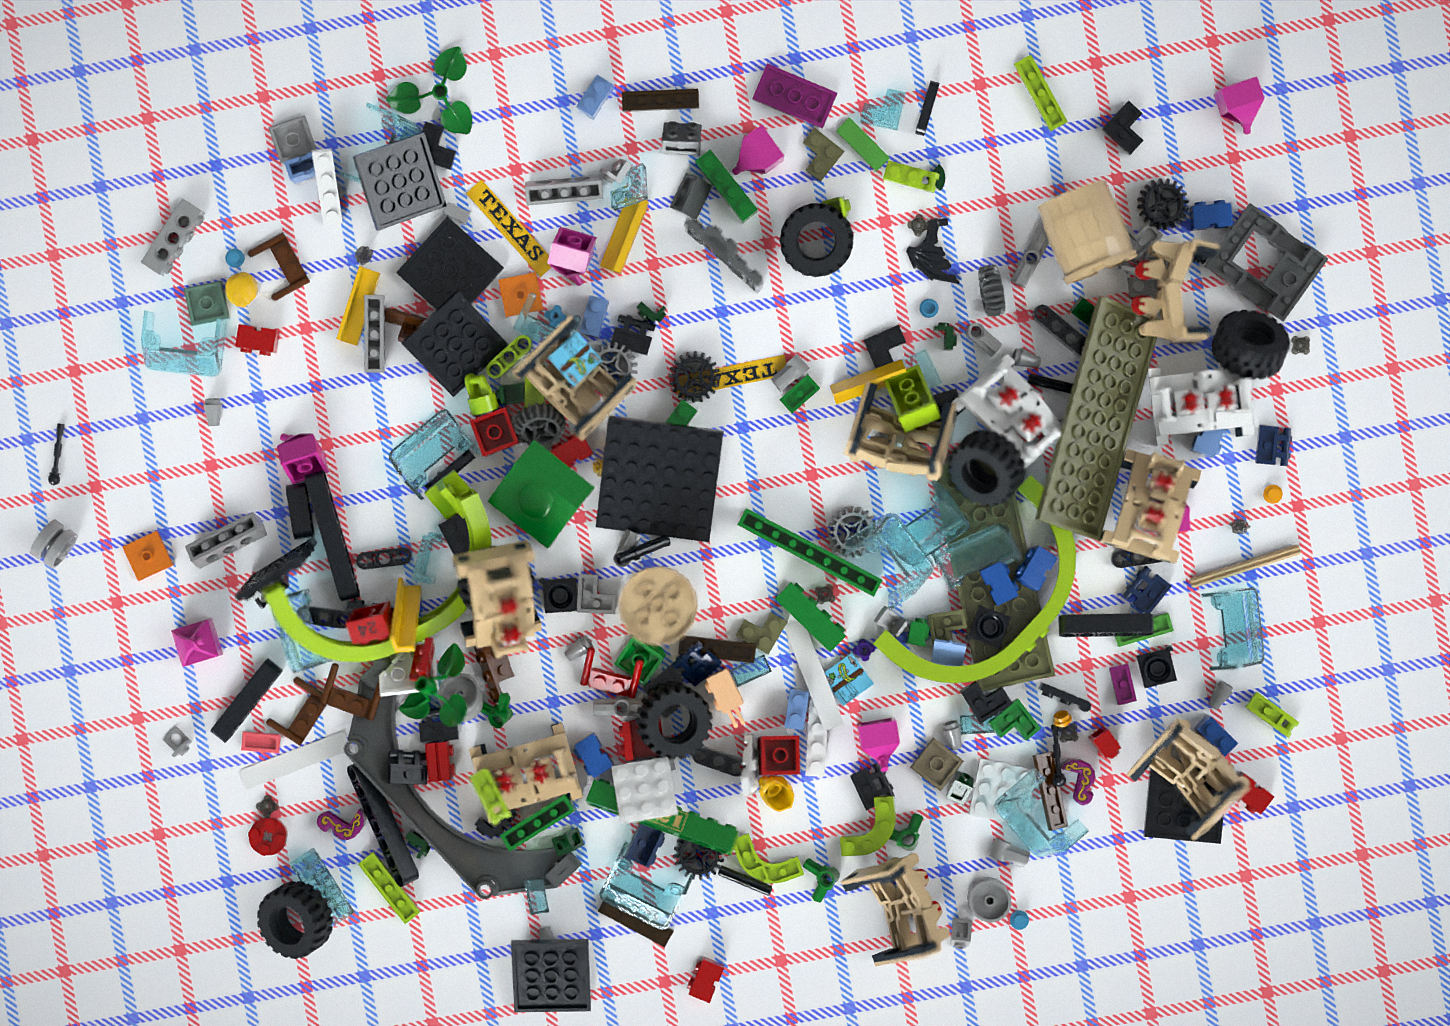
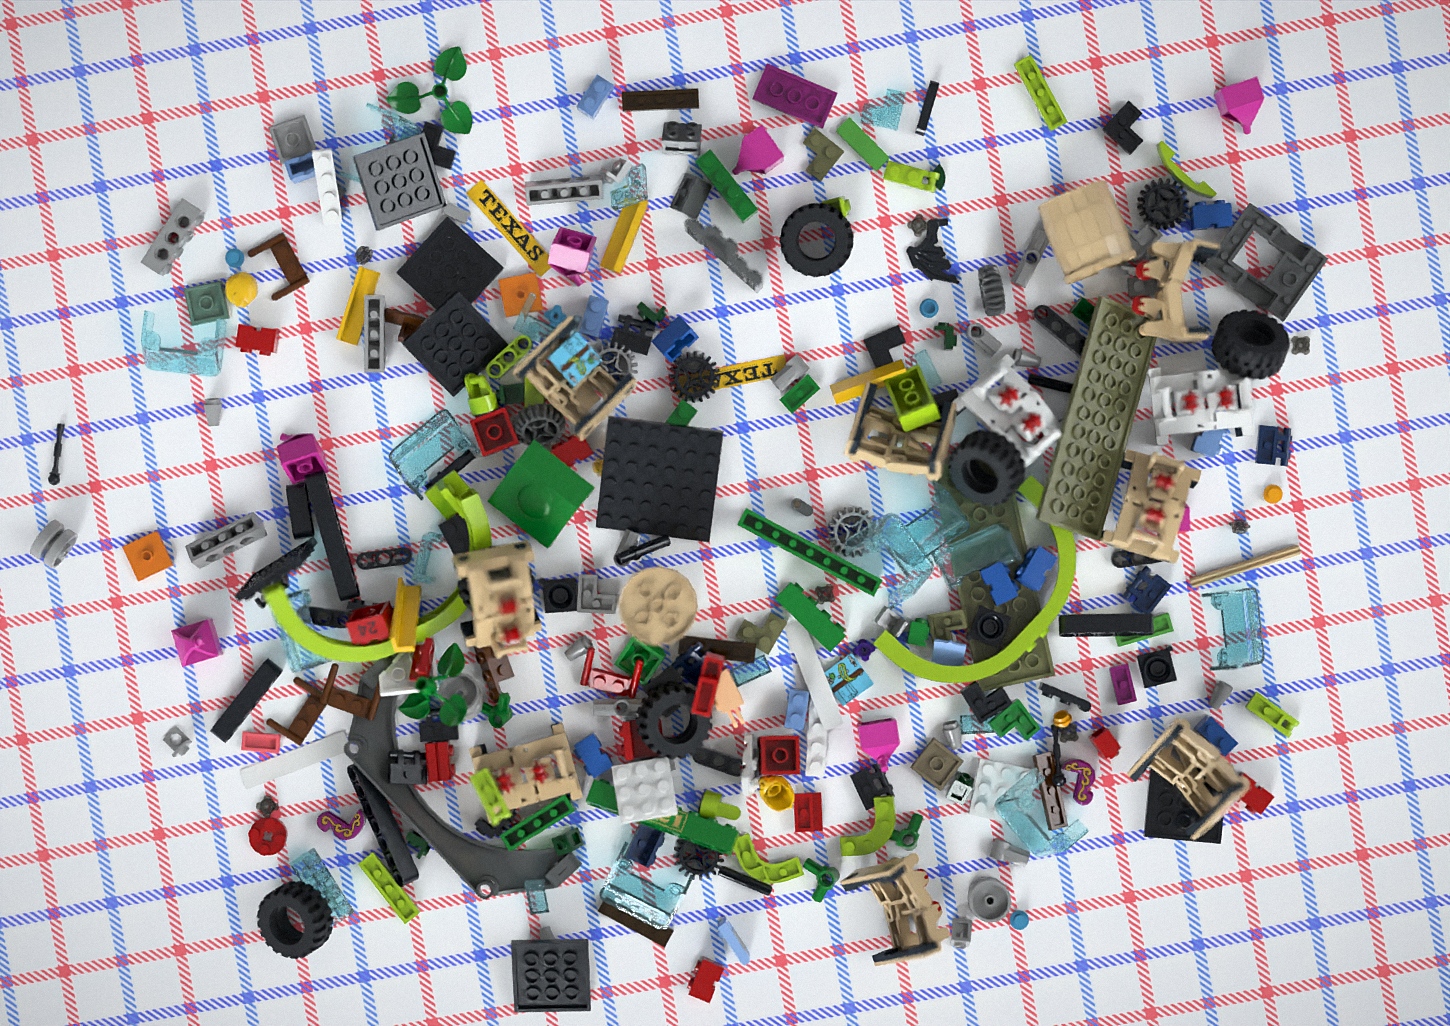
(674, 339): none -> blue brick
(708, 684): none -> red slope
(712, 807): none -> lime piece
(727, 931): none -> light blue container
(802, 507): none -> dark grey piece
(808, 812): none -> red plate
(1202, 189): none -> lime slope

